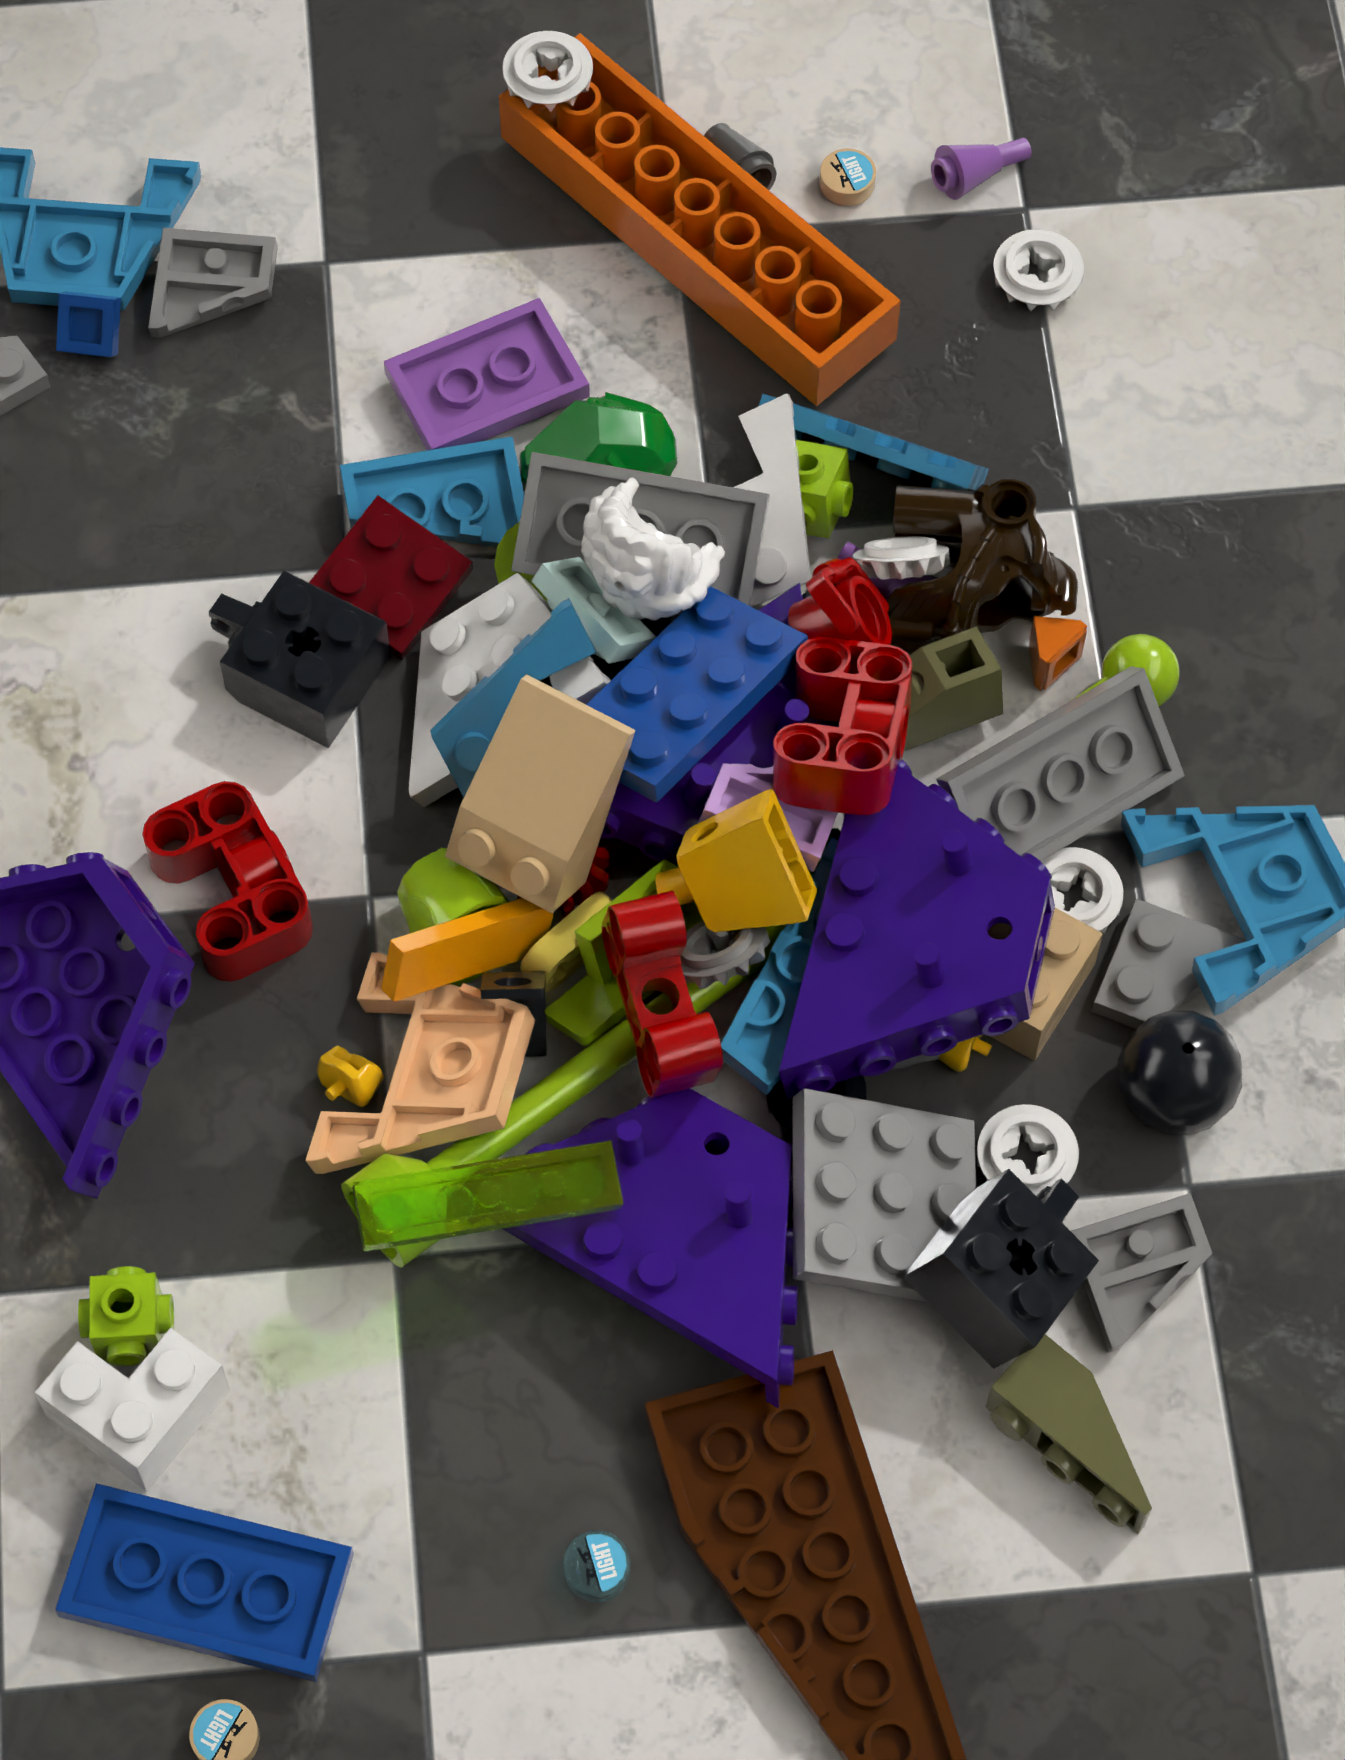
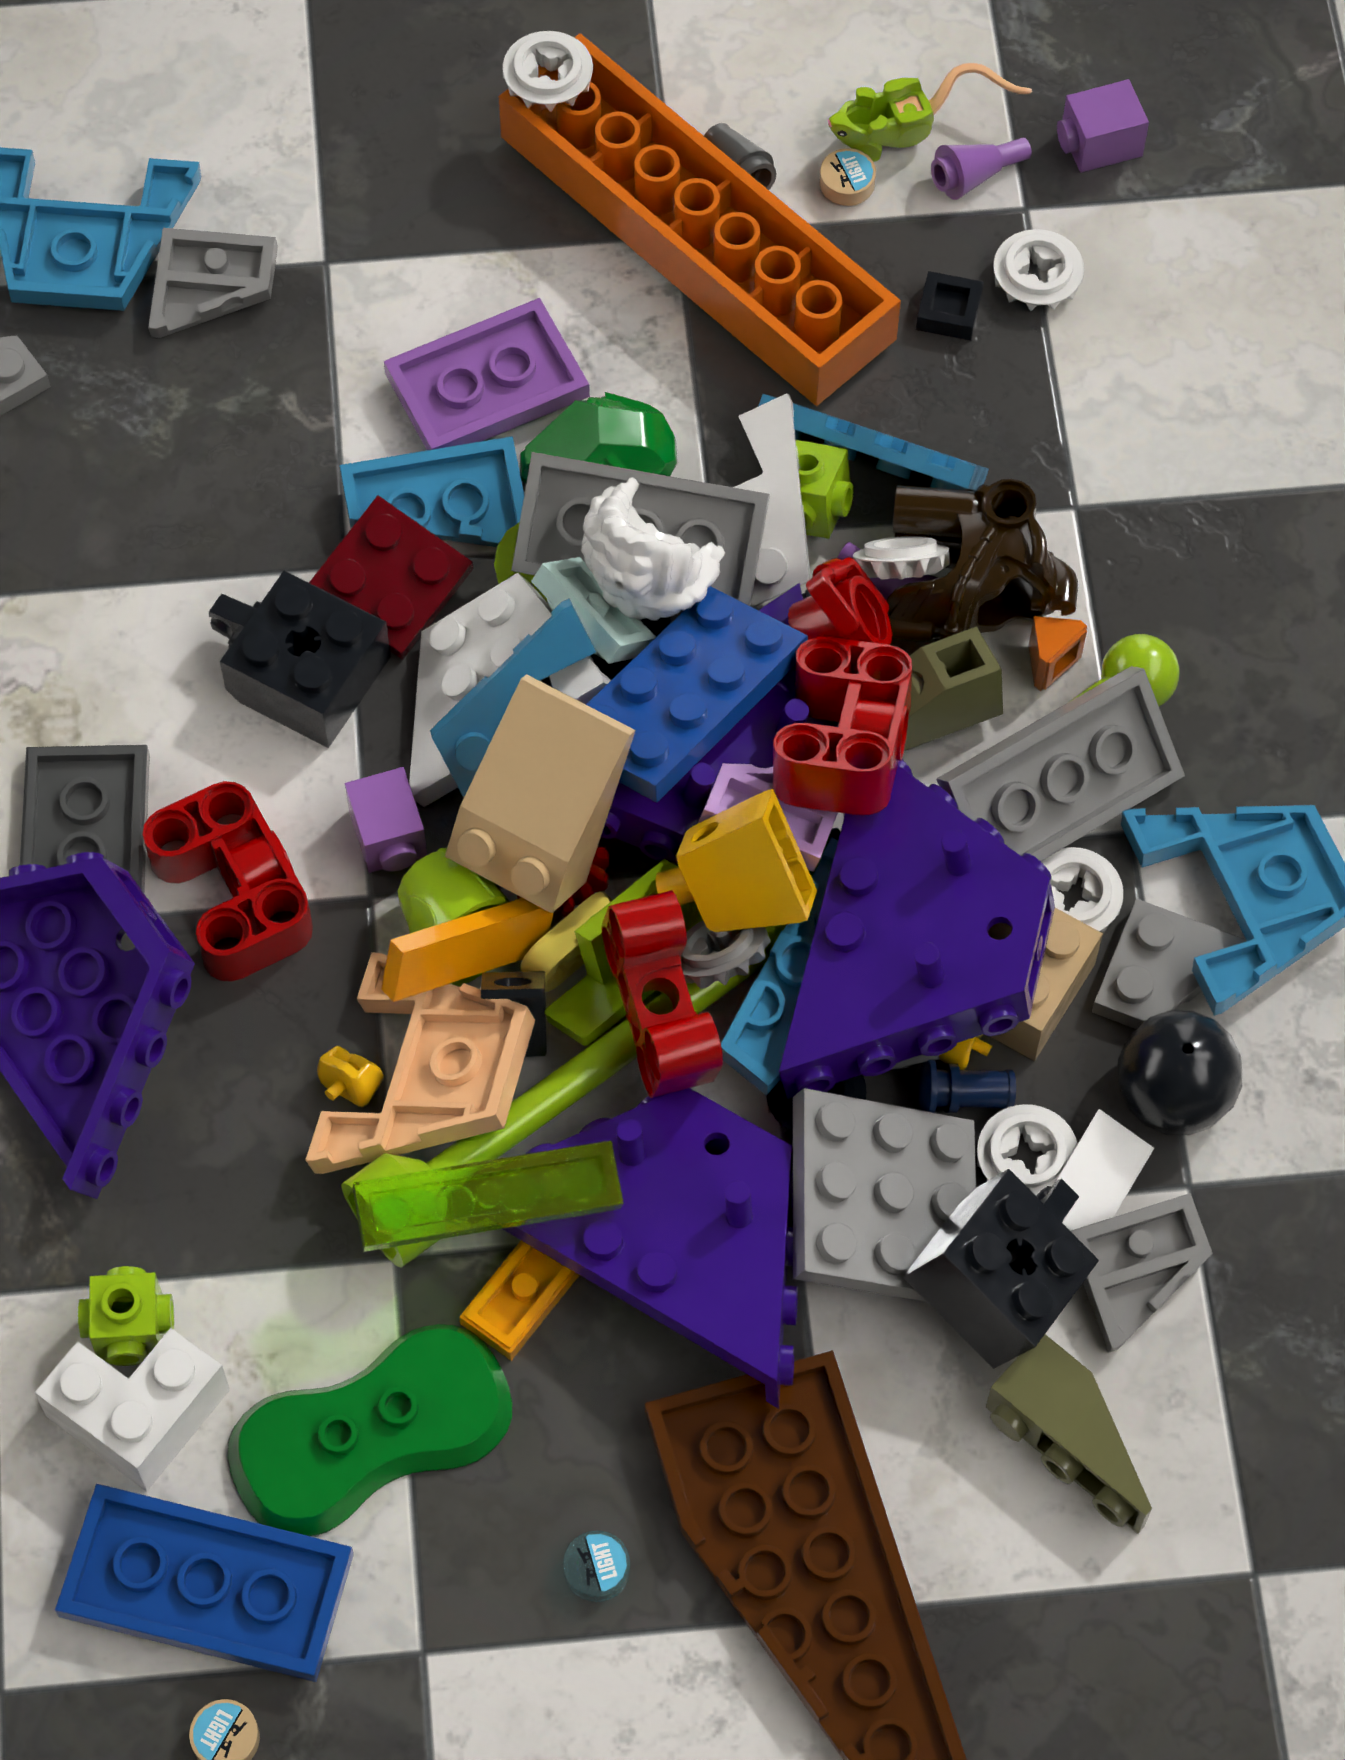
(86, 803): none -> dark grey tile
(88, 324): blue plate -> none
(321, 1452): none -> green plate
(386, 820): none -> medium lavender brick
(517, 1299): none -> light orange tile
(900, 113): none -> lime animal
(949, 305): none -> black tile
(964, 1088): none -> dark blue pin
(1102, 1170): none -> white sticker
(1103, 126): none -> medium lavender brick

